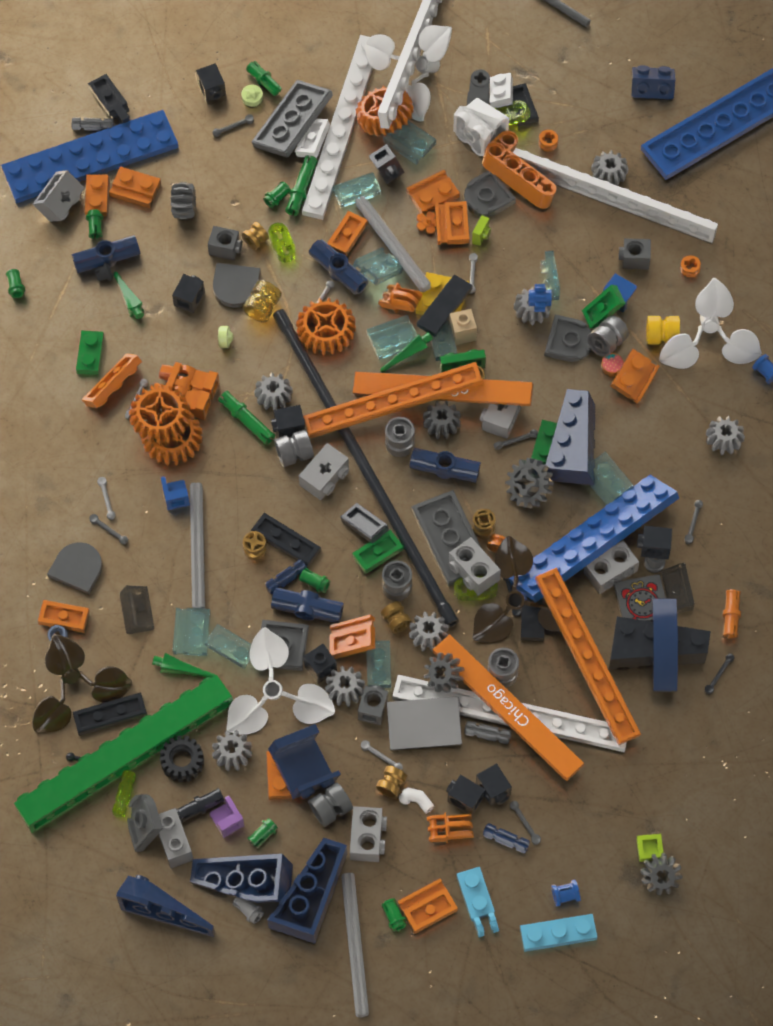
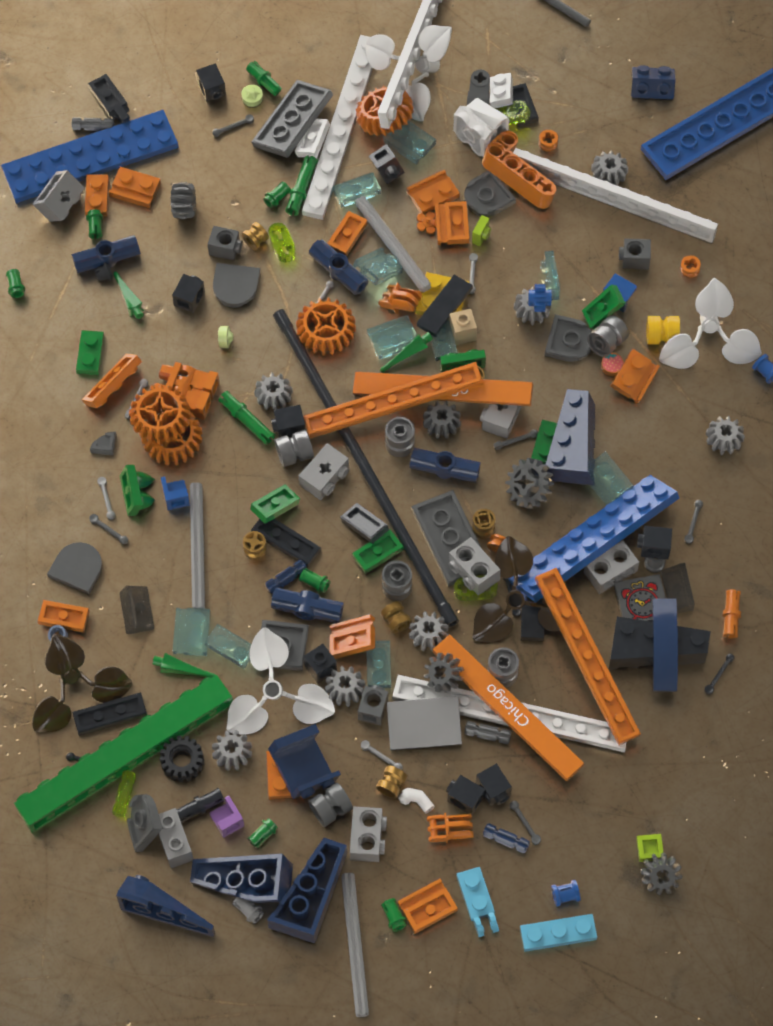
(104, 444): none -> dark grey tile
(131, 484): none -> green tile
(262, 300): clear yellow wheel -> none
(275, 503): none -> green plate

